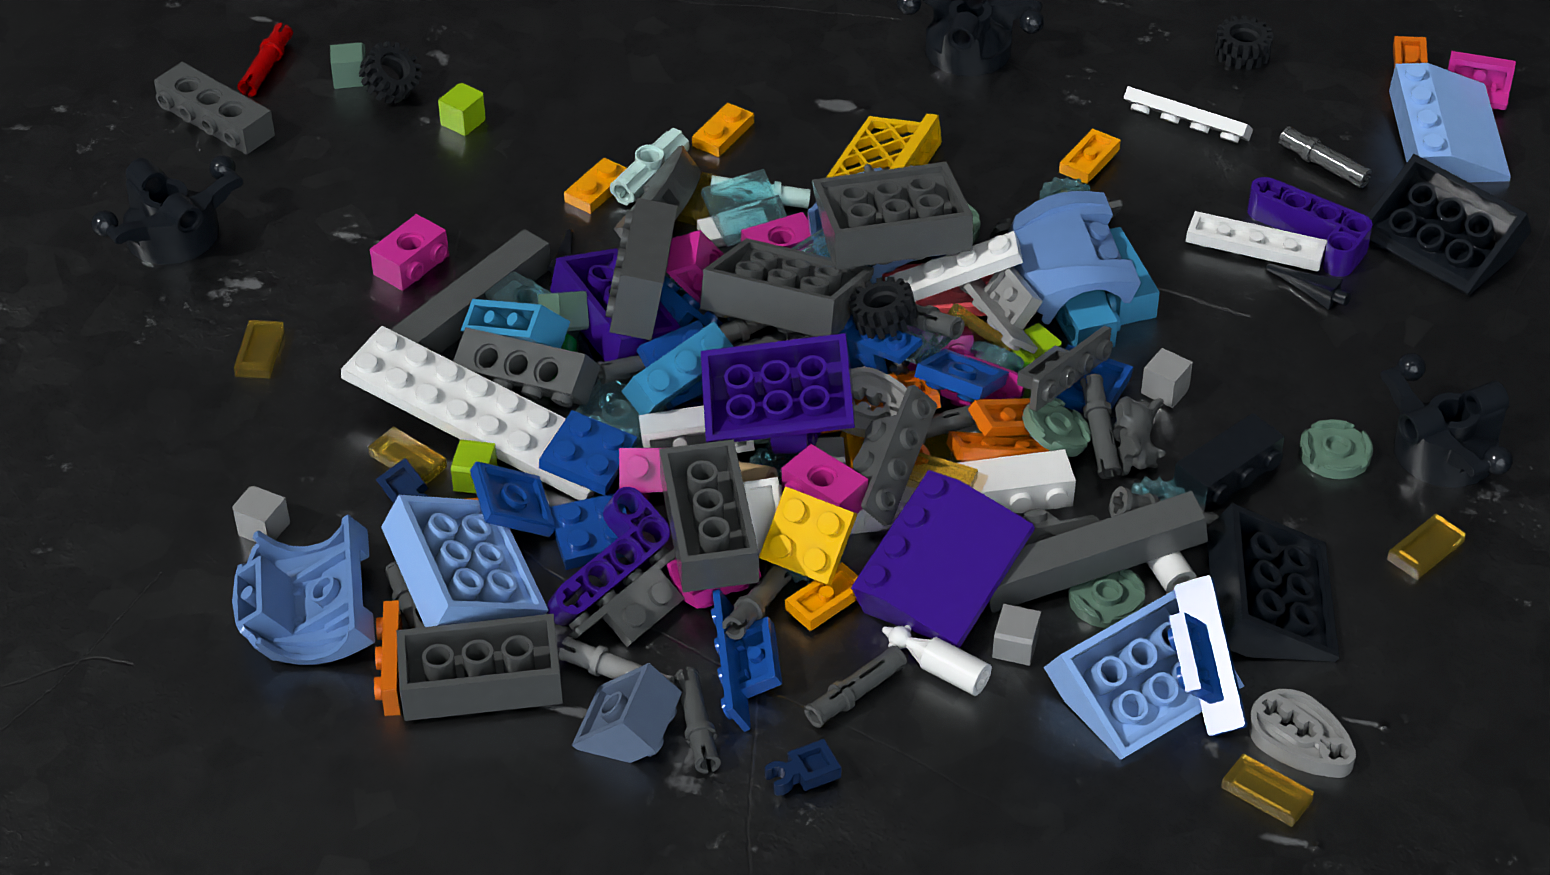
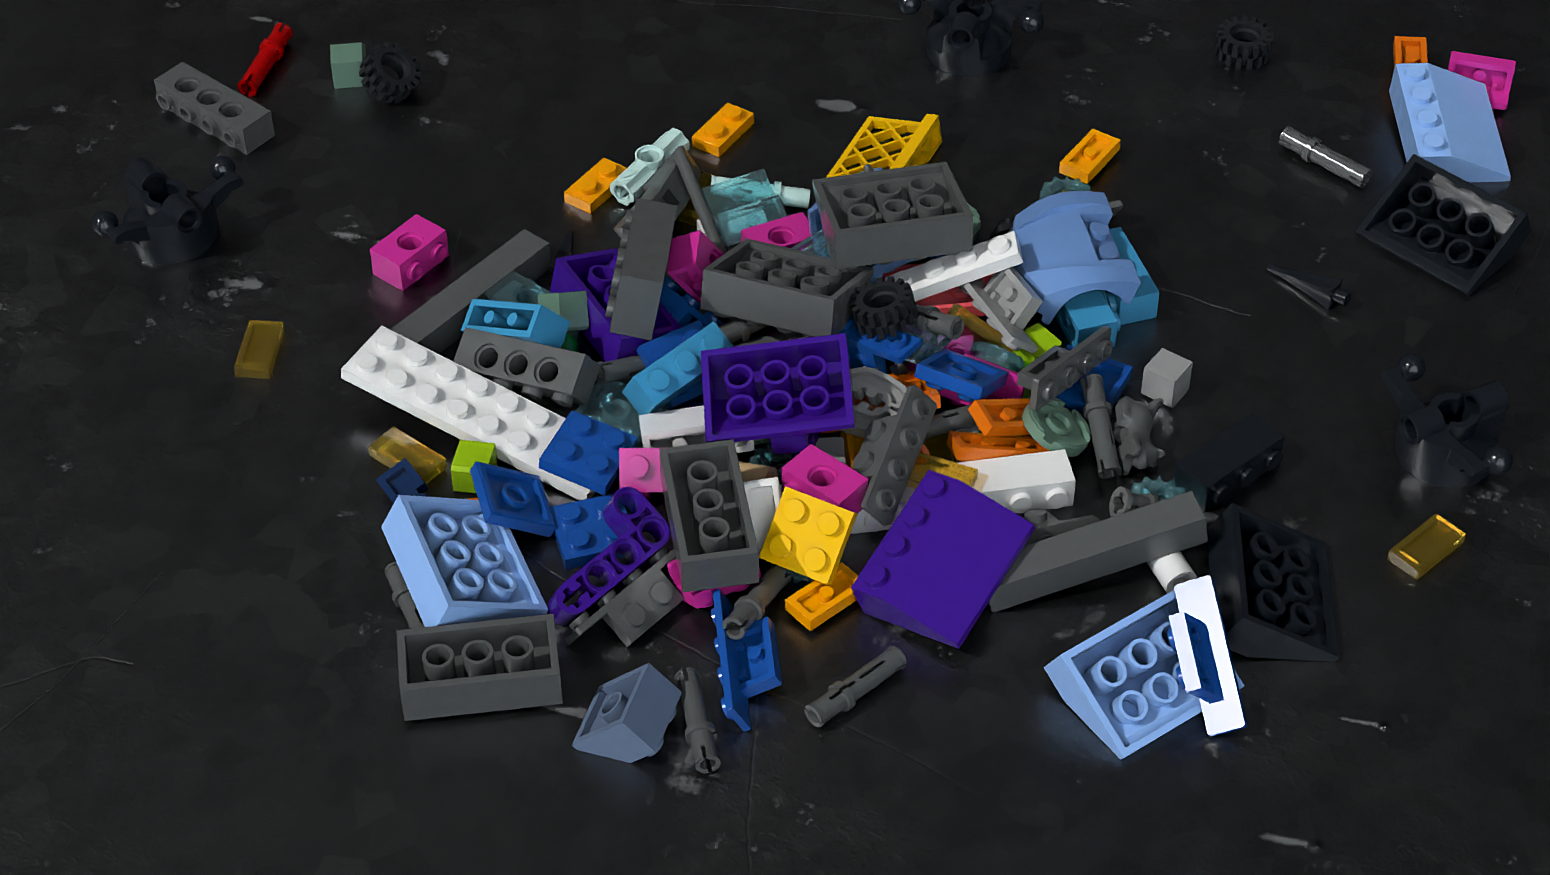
(260, 512): light grey piece -> none
(305, 599): medium blue piece -> none
(386, 658): orange plate -> none
(462, 109): lime piece -> none
(598, 660): light grey pin -> none
(698, 198): none -> dark grey bar
(806, 765): dark blue plate -> none
(943, 659): white wheel -> none
(1016, 634): light grey piece -> none
(1108, 598): sand green tile -> none
(1200, 119): white plate -> none
(1256, 241): white plate -> none
(1267, 789): clear yellow tile -> none
(1310, 717): light grey piece -> none
(1313, 216): dark purple beam -> none
(1335, 449): sand green tile -> none

